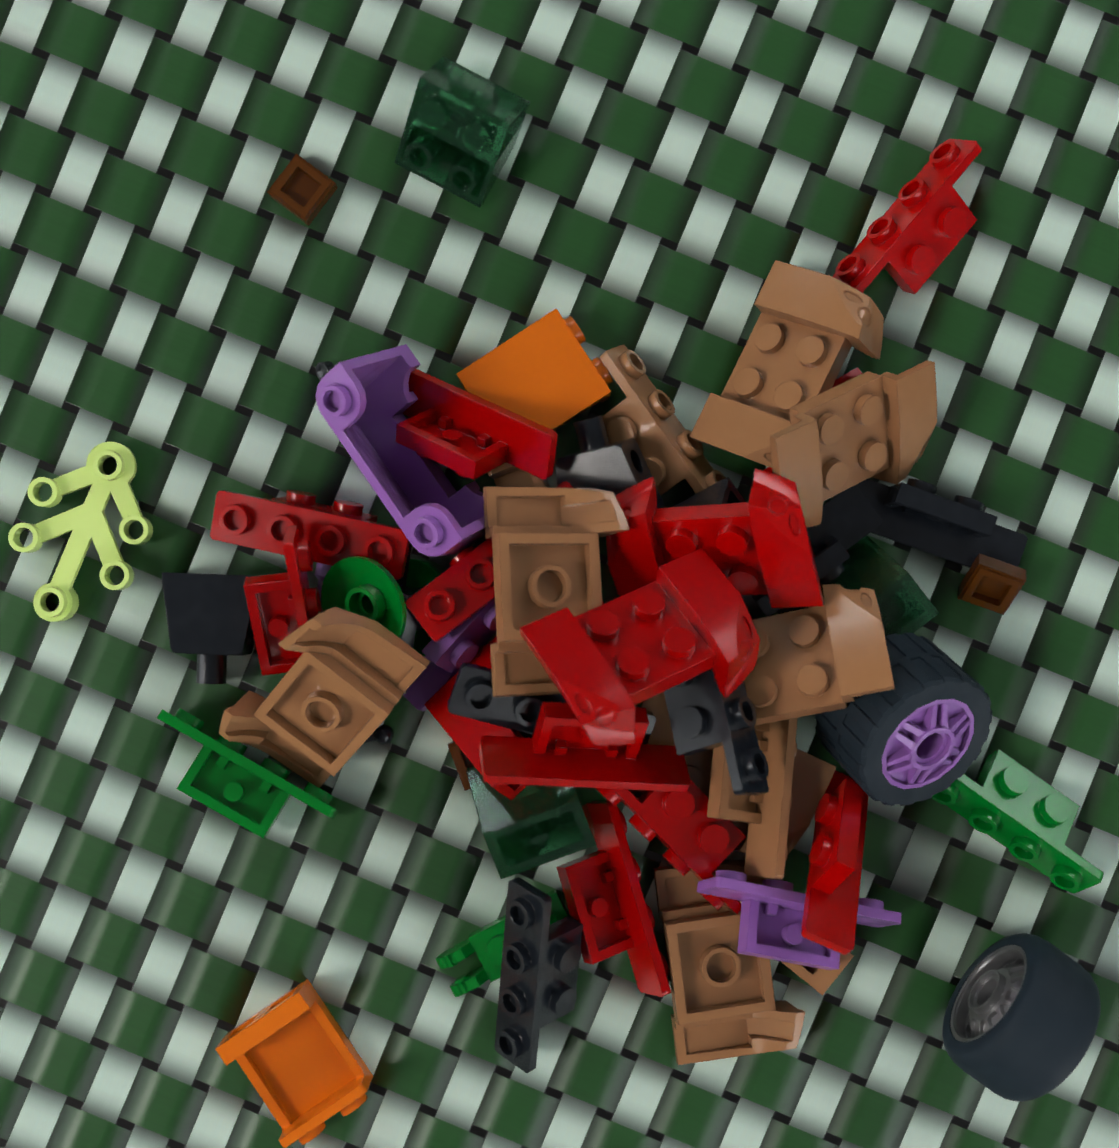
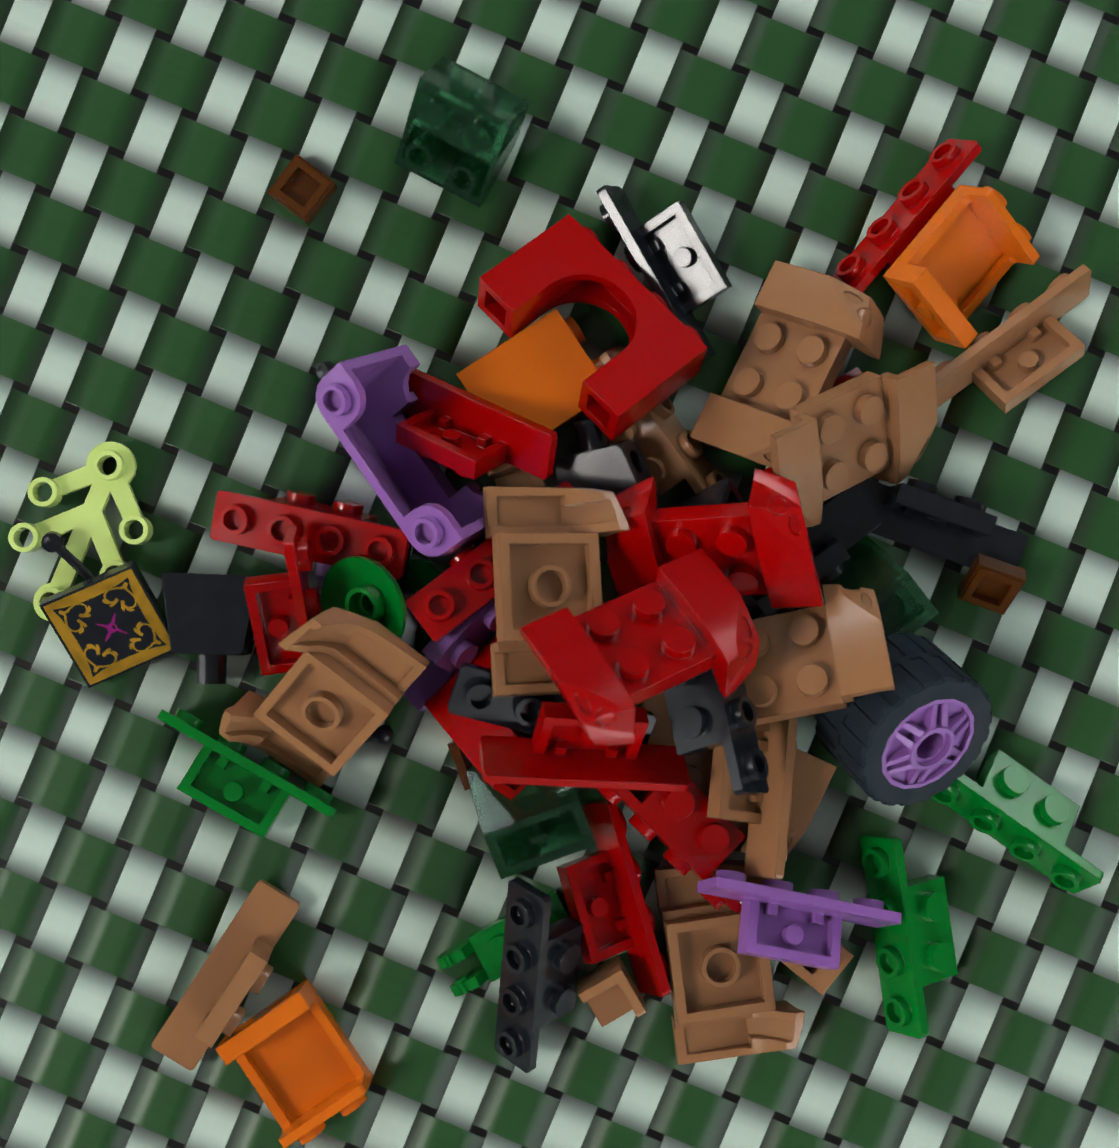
(53, 542): none -> black hinge
(109, 623): none -> tile
(227, 975): none -> medium nougat bracket
(572, 267): none -> red arch
(610, 991): none -> medium nougat panel
(669, 255): none -> black bracket
(836, 865): red bracket -> none
(919, 947): none -> green bracket
(959, 261): none -> orange panel
(1021, 1017): black wheel -> none
(1022, 350): none -> medium nougat bracket

